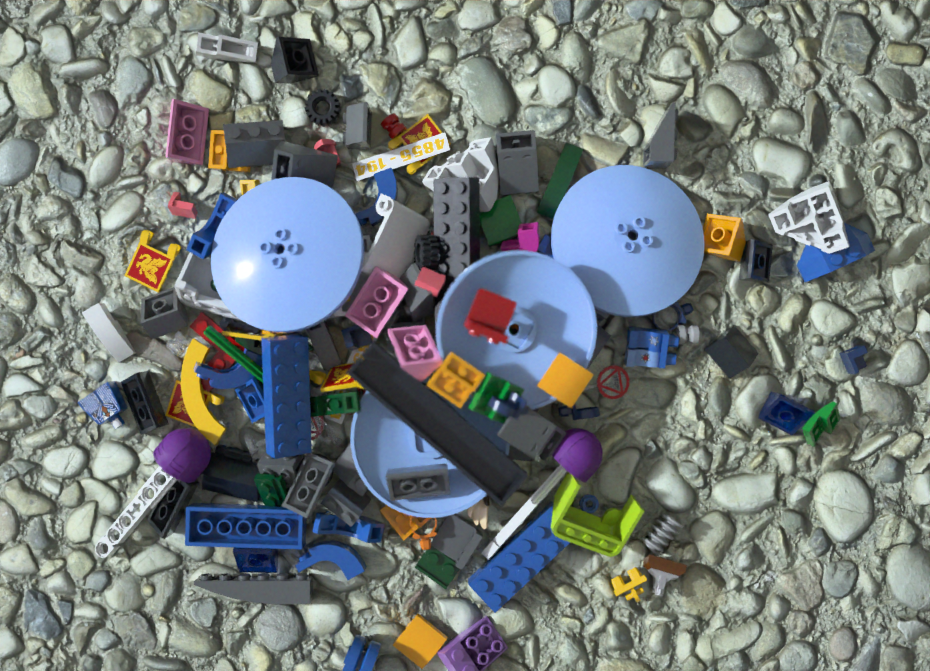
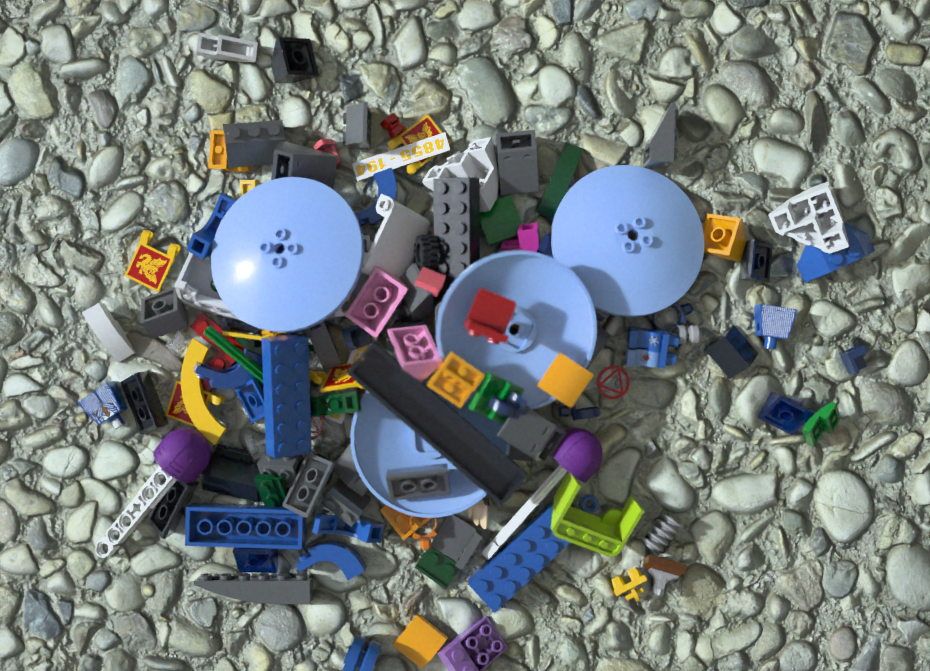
(181, 208): coral tile -> none
(187, 133): bright pink slope -> none
(319, 96): black tyre -> none
(773, 323): none -> torso

